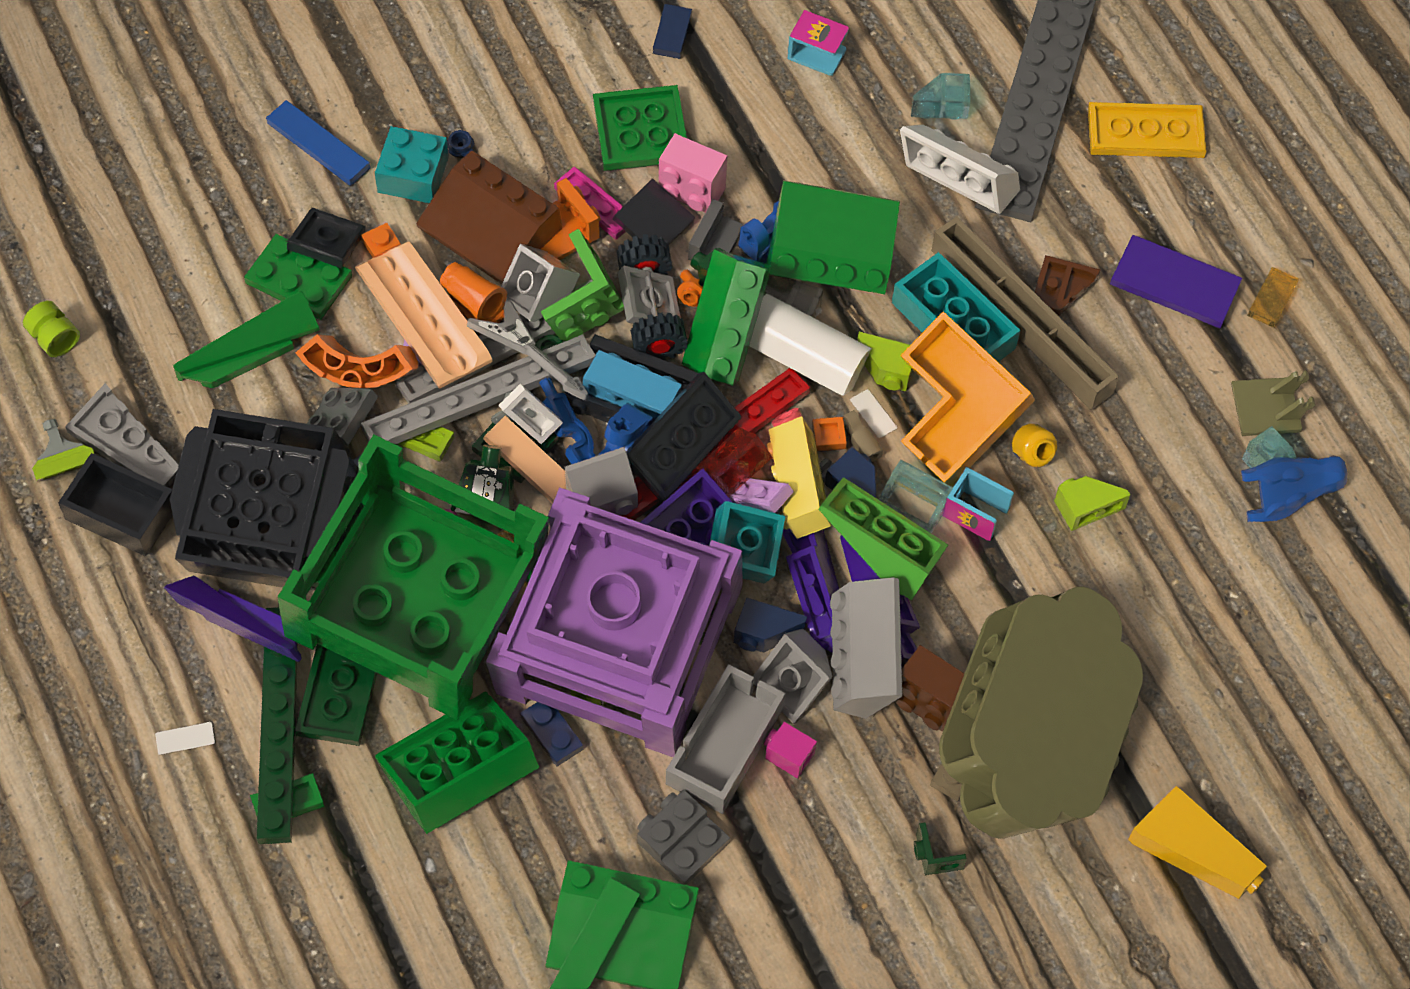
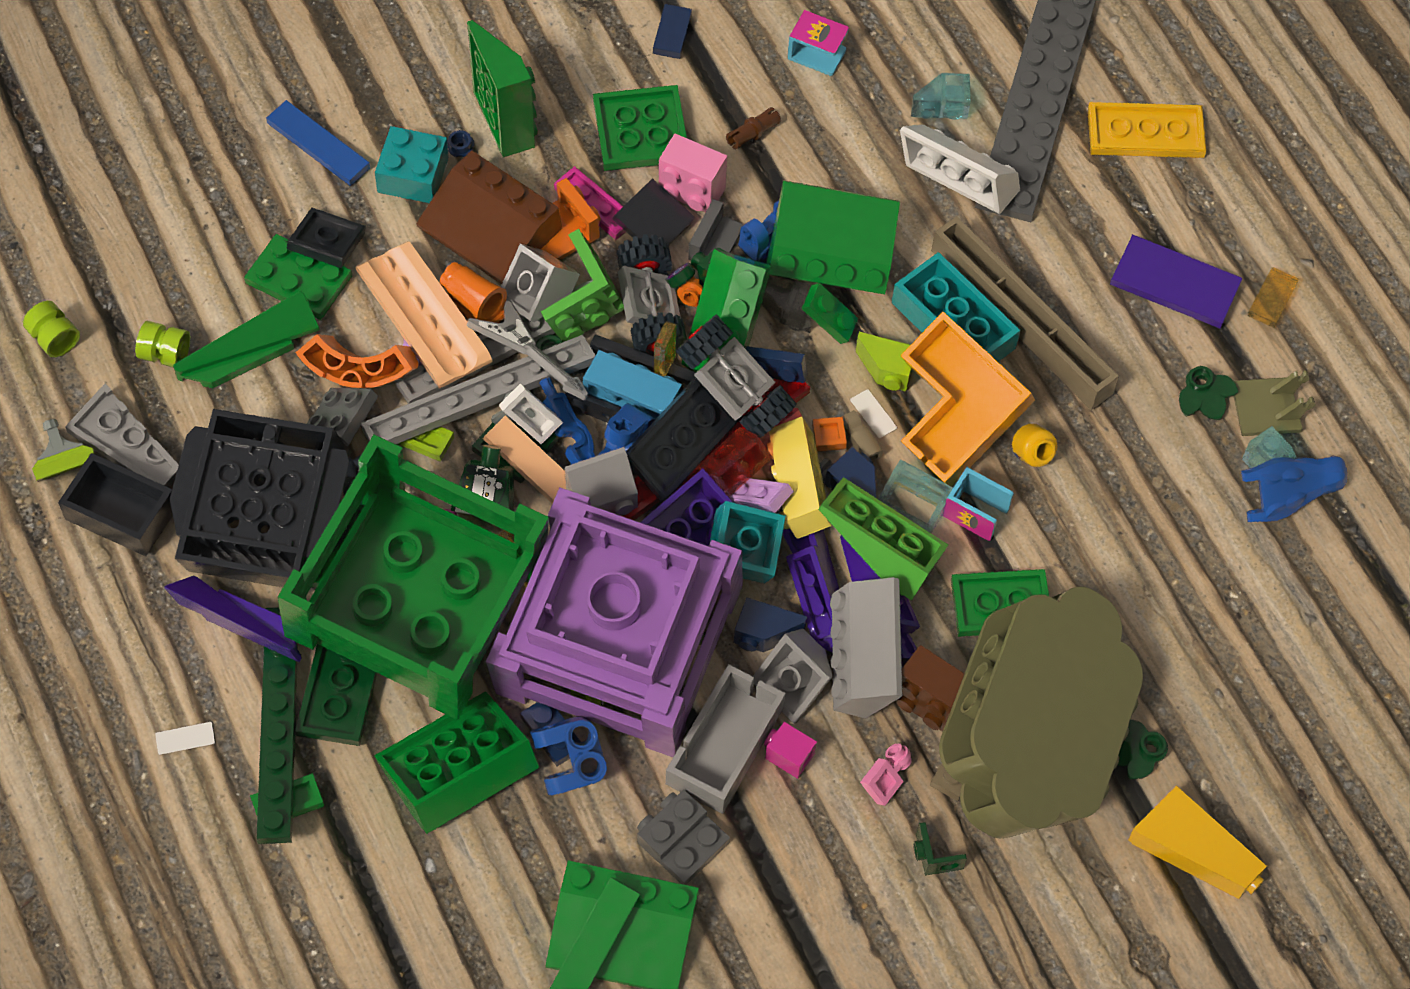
(158, 343): none -> lime wheel
(380, 240): orange plate -> none
(503, 91): none -> green slope
(578, 752): none -> blue piece
(665, 349): none -> clear yellow tile
(680, 275): none -> dark green tile
(735, 378): none -> plate
(753, 128): none -> reddish brown pin
(781, 364): none -> dark blue plate
(808, 345): white brick -> none
(829, 313): none -> green plate
(882, 778): none -> bright pink plate
(984, 593): none -> green plate
(1063, 282): reddish brown wing -> none
(1088, 501): lime slope -> none
(1134, 753): none -> dark green plate
(1207, 397): none -> dark green plate

